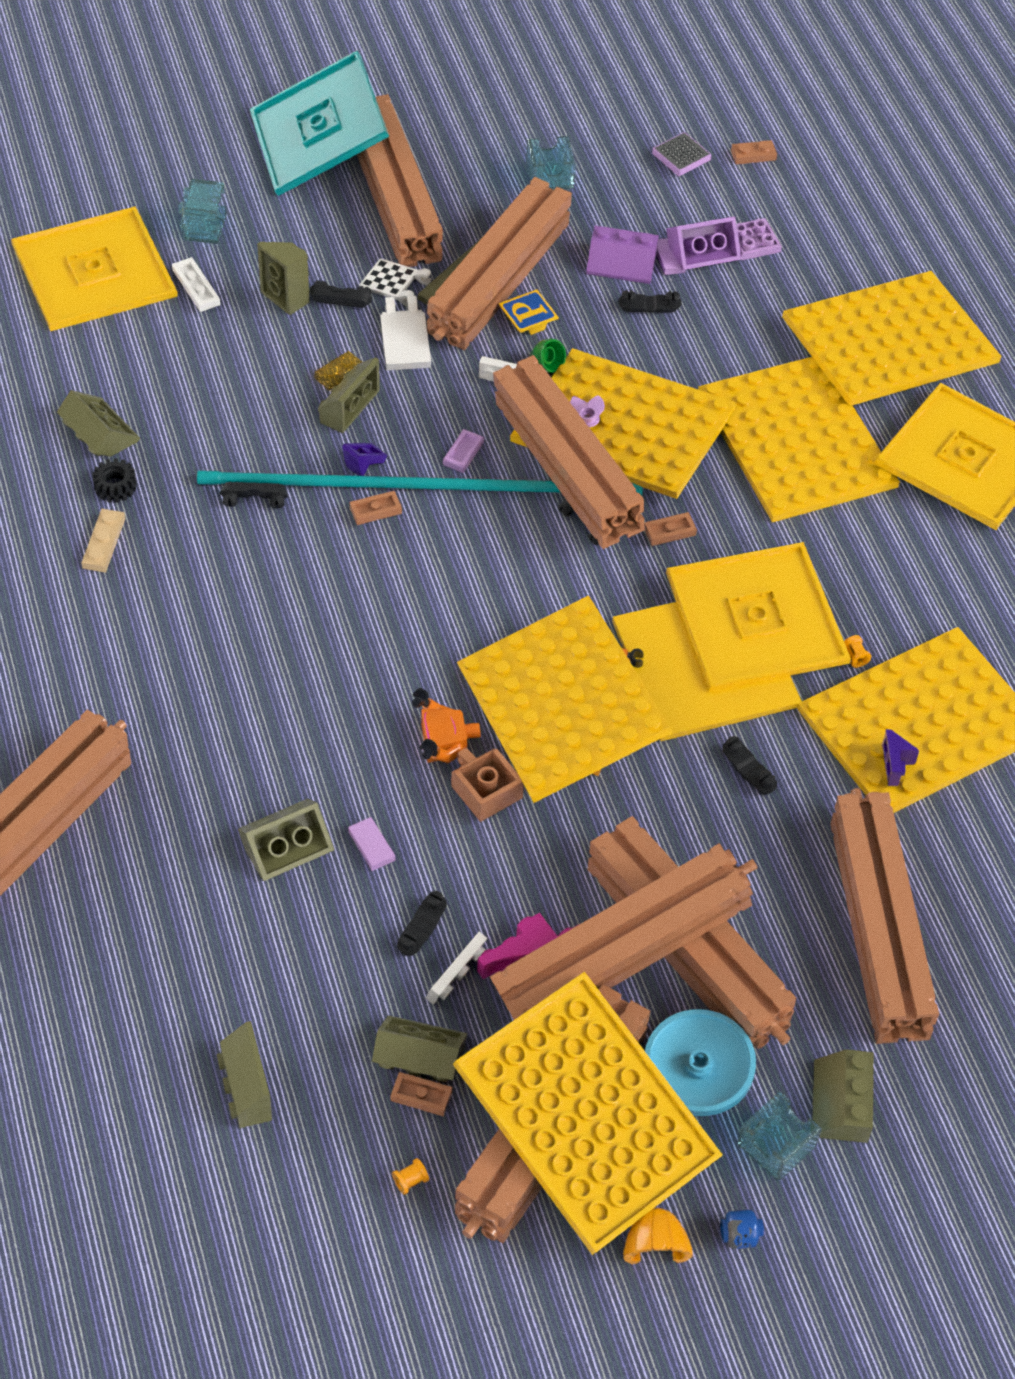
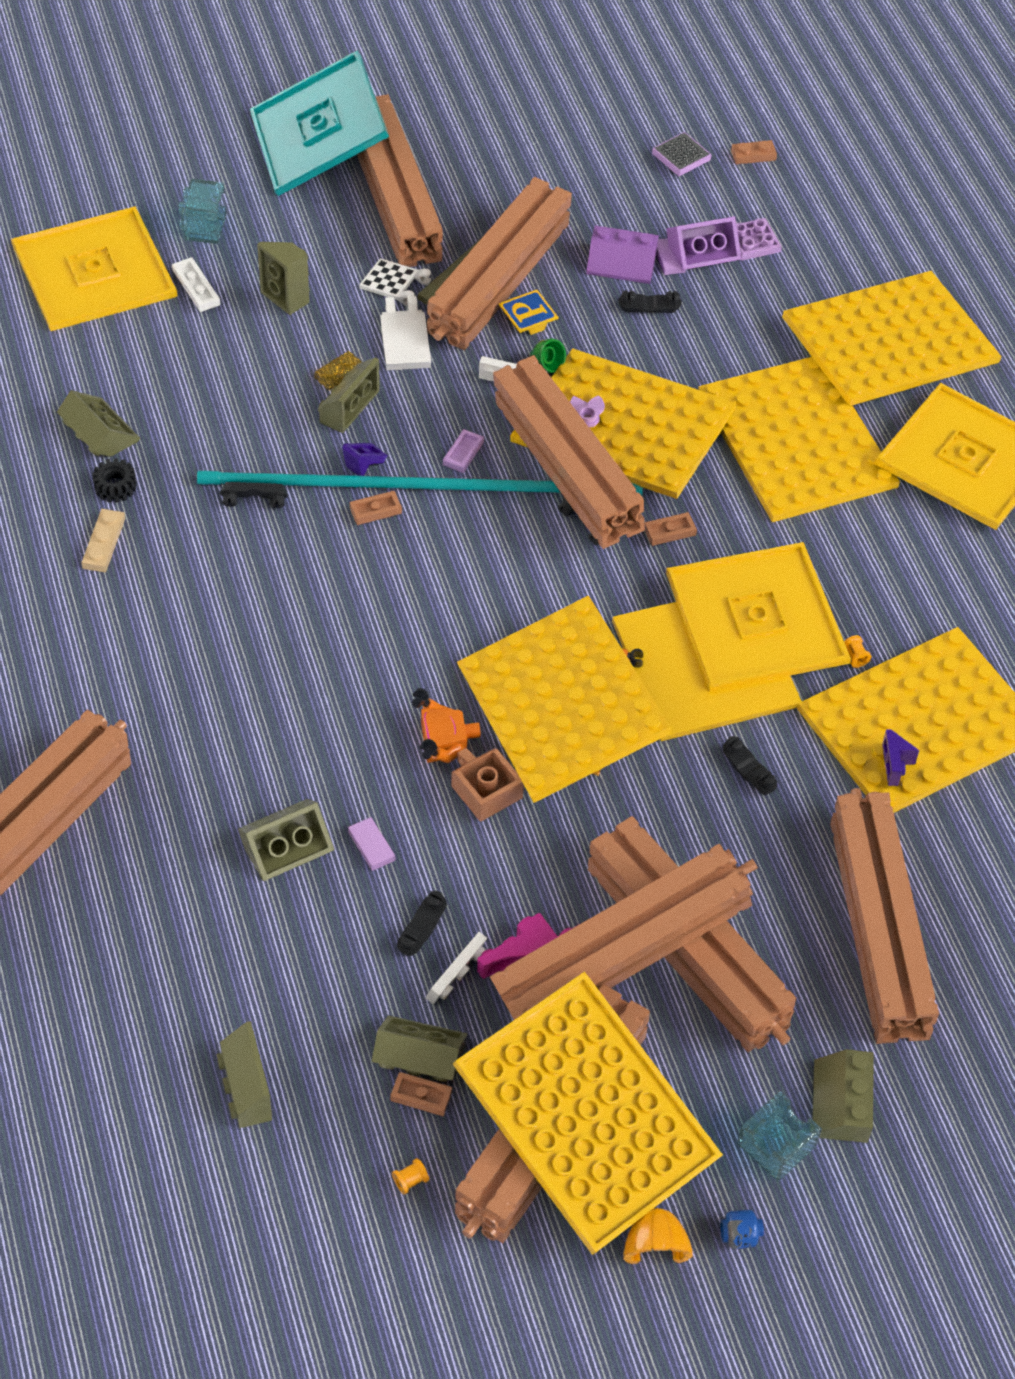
(351, 297): black piece -> none
(552, 164): clear light blue piece -> none
(704, 1059): medium azure dish -> none

